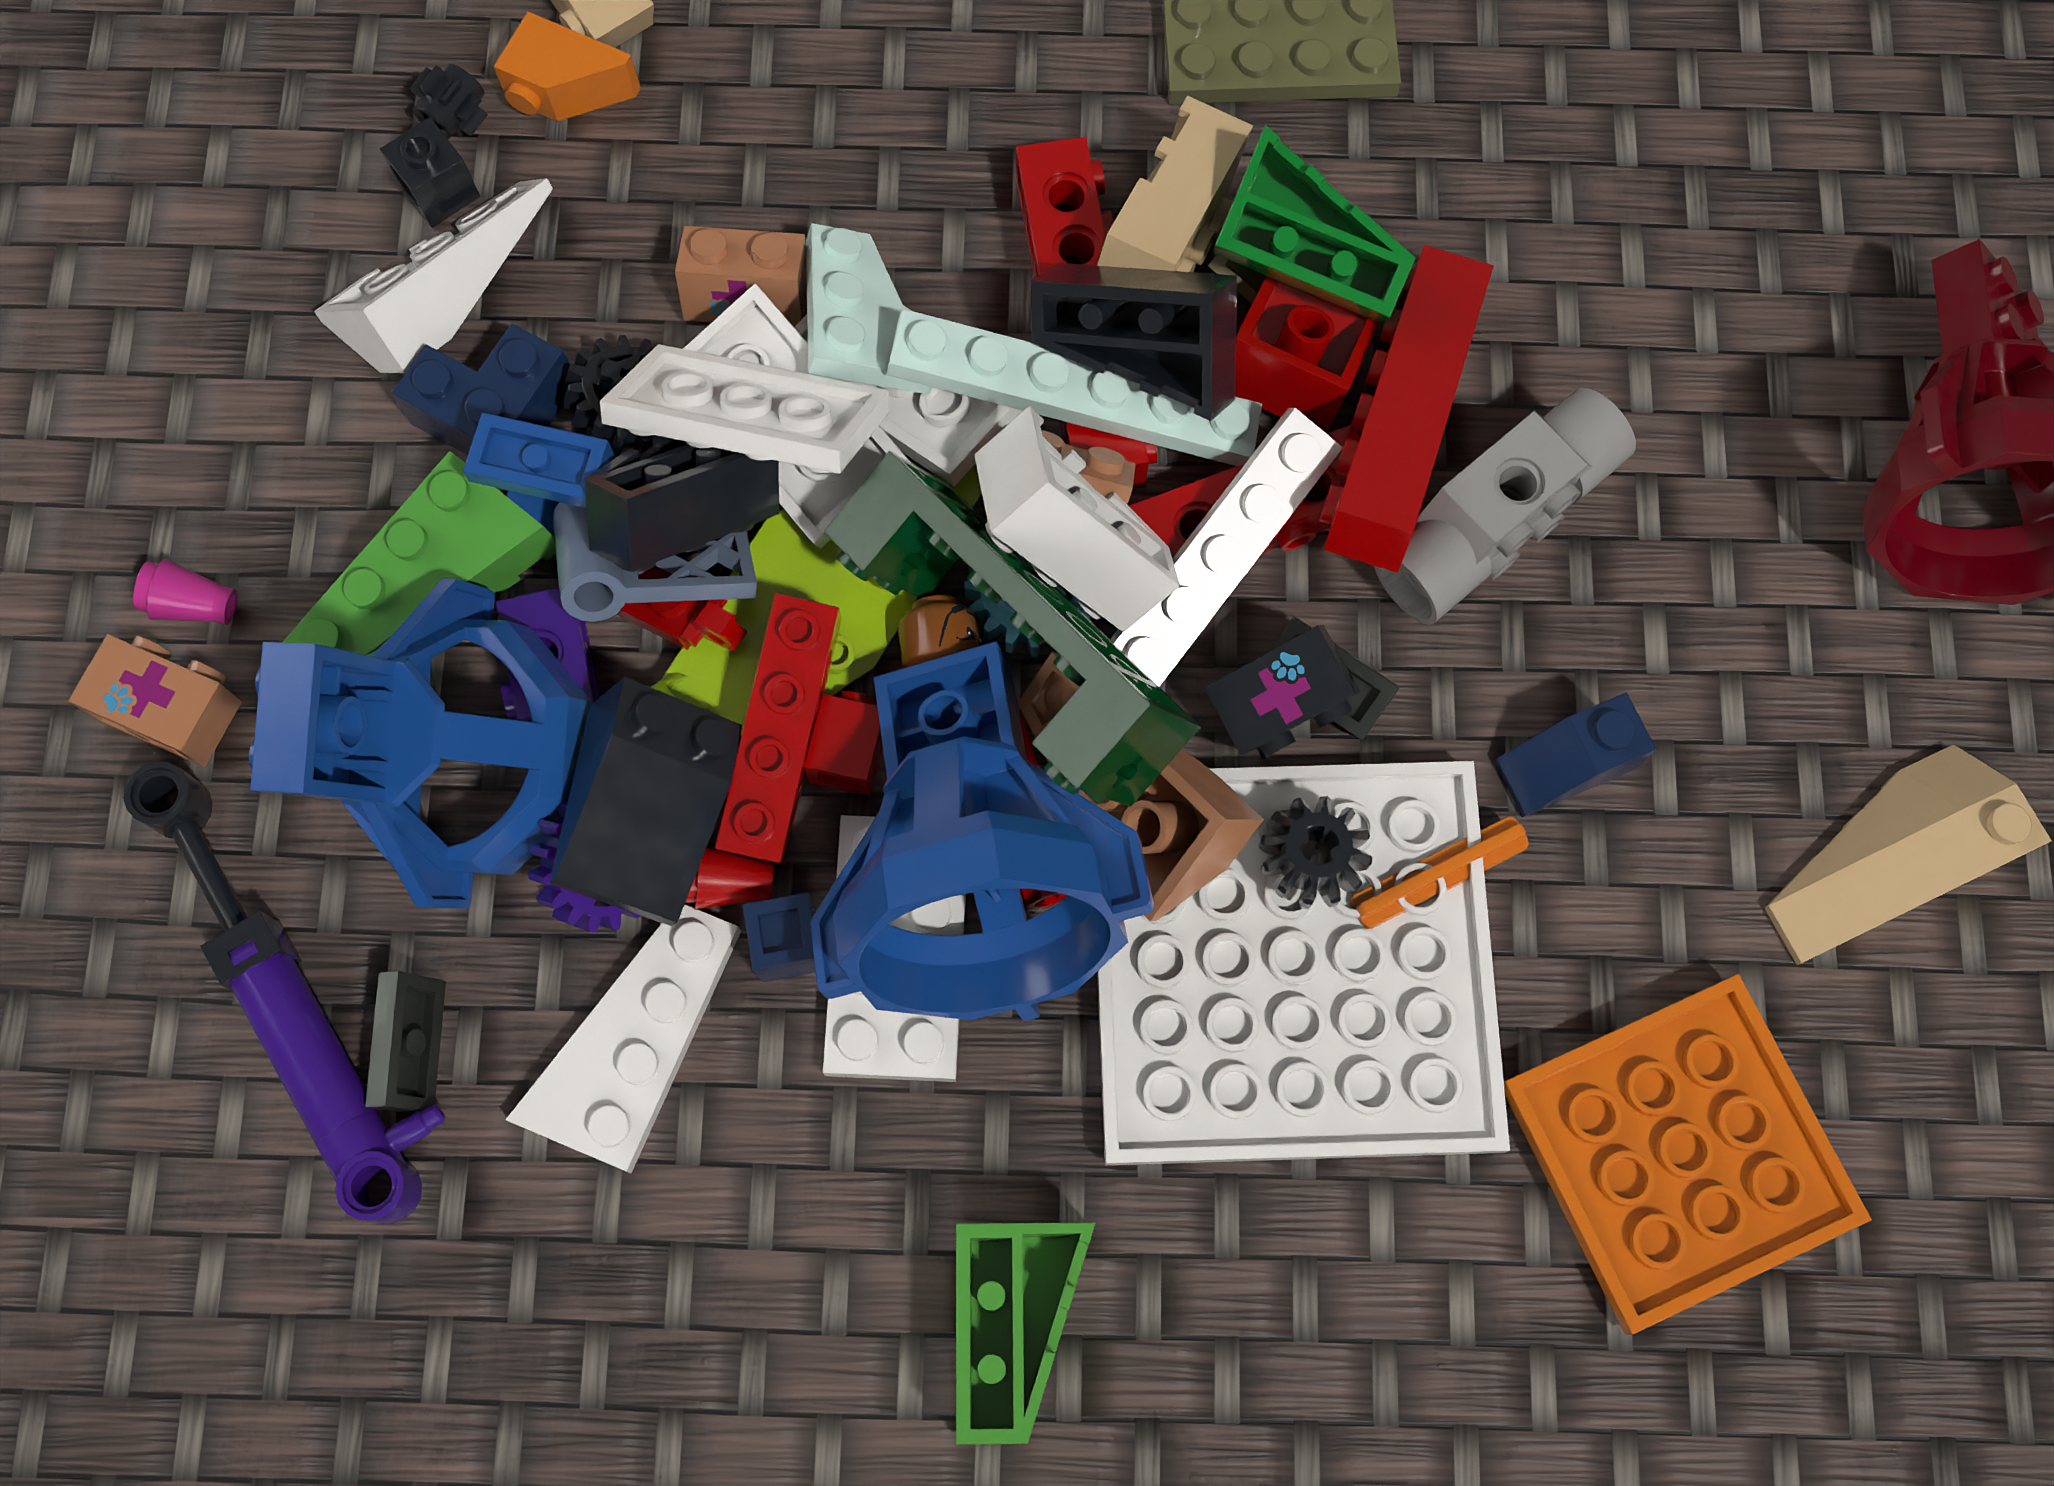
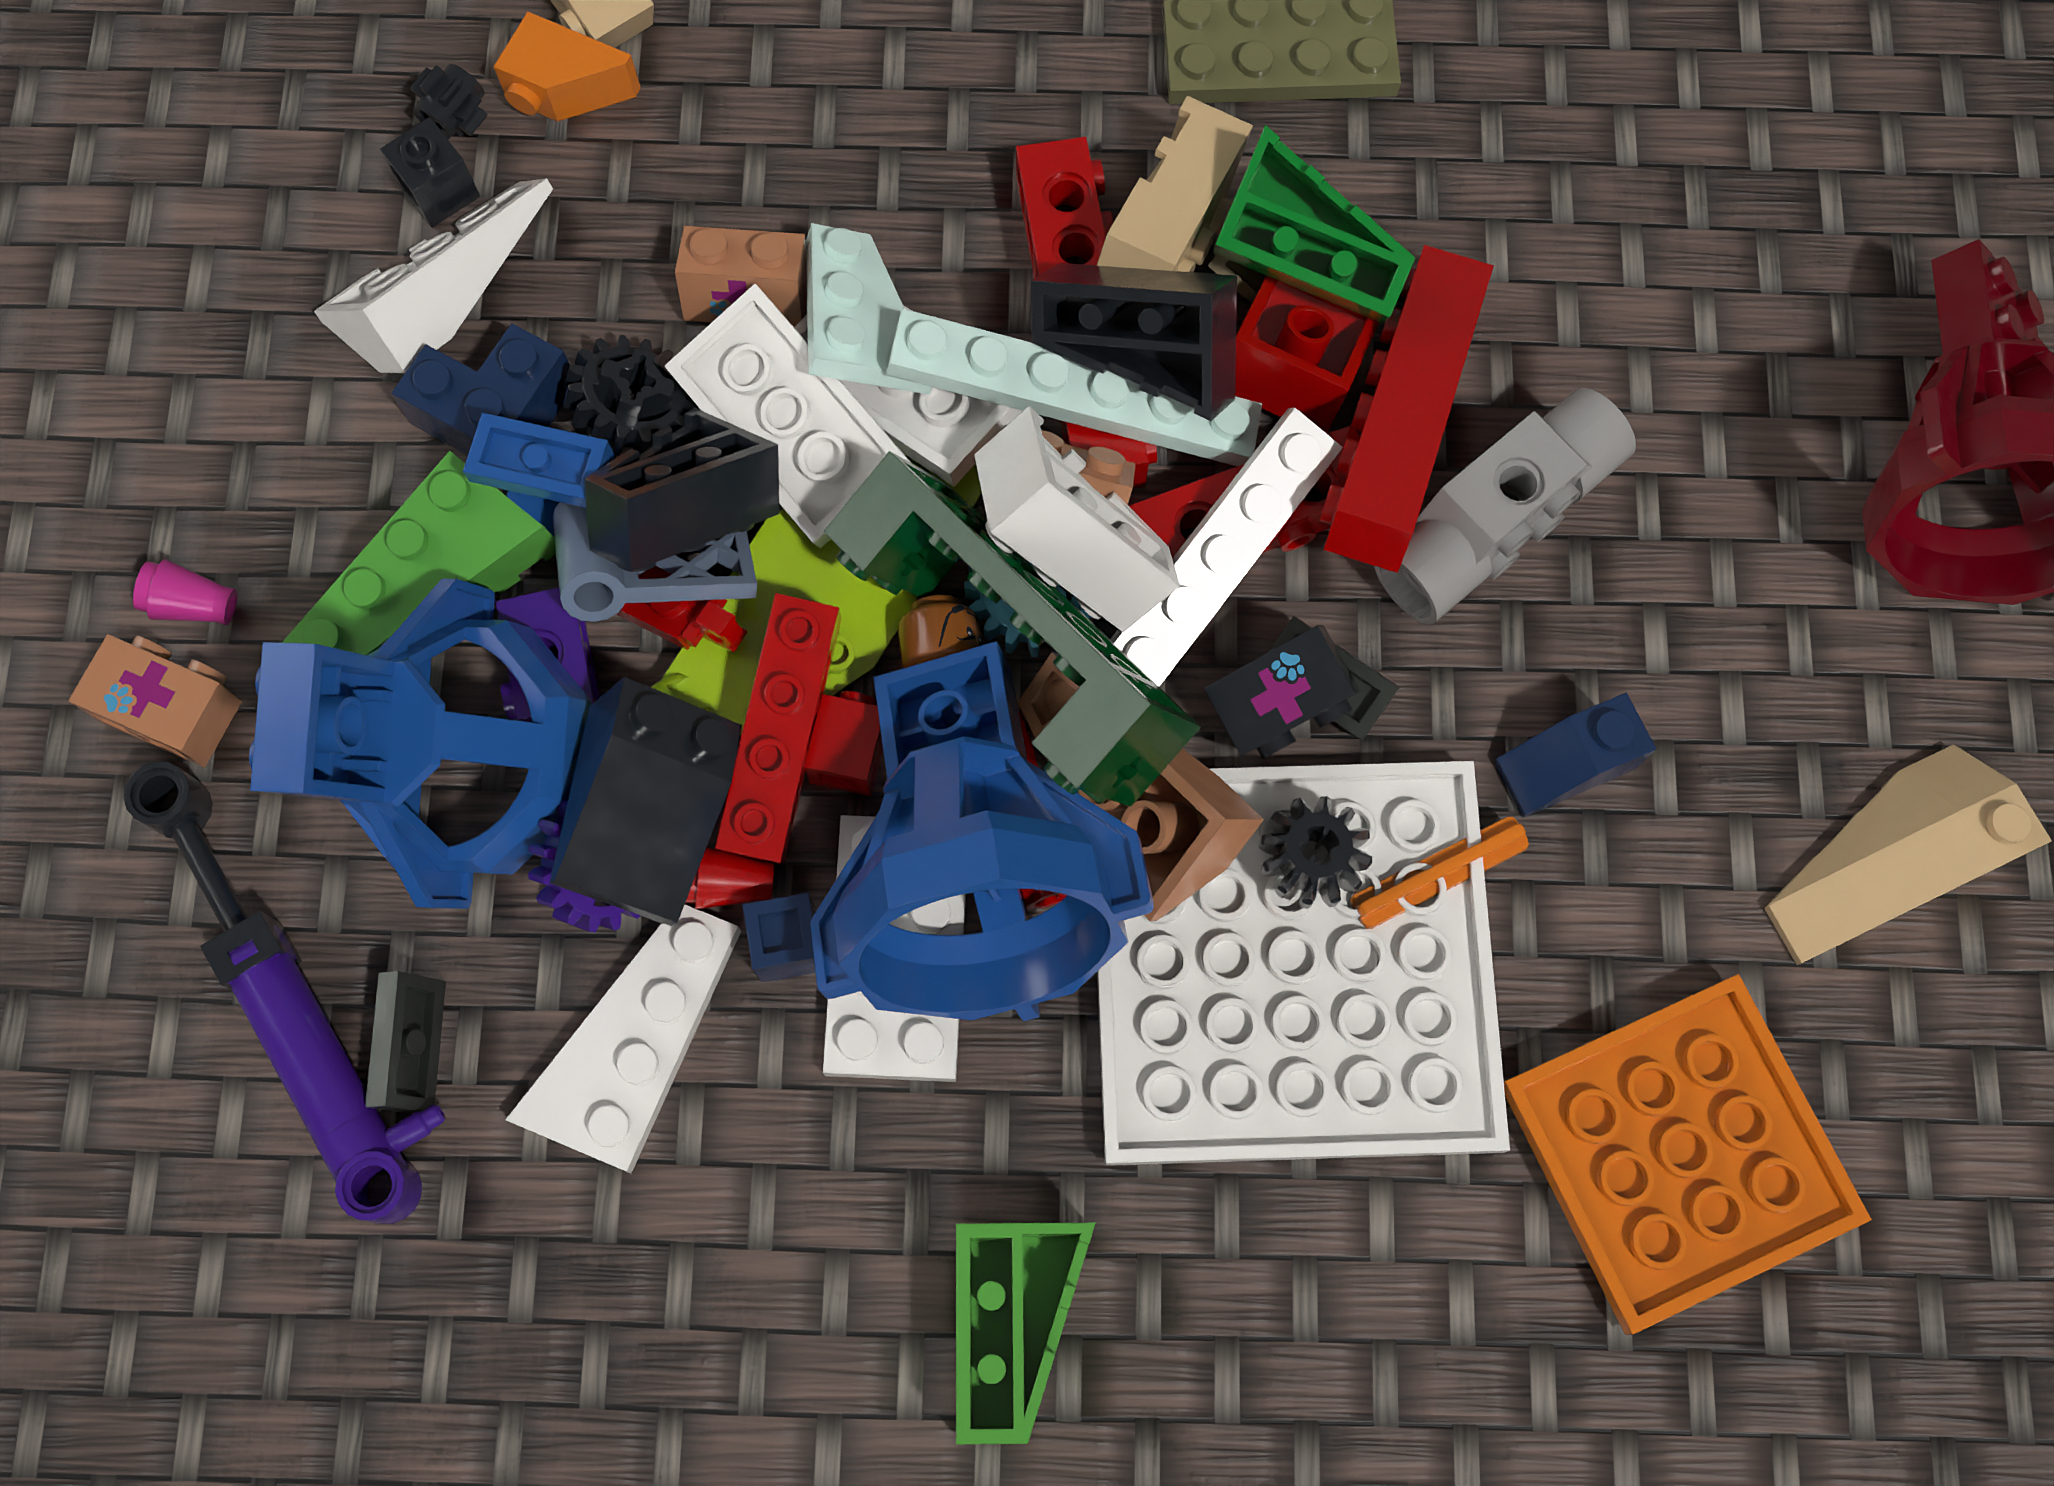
(746, 408): white plate -> none

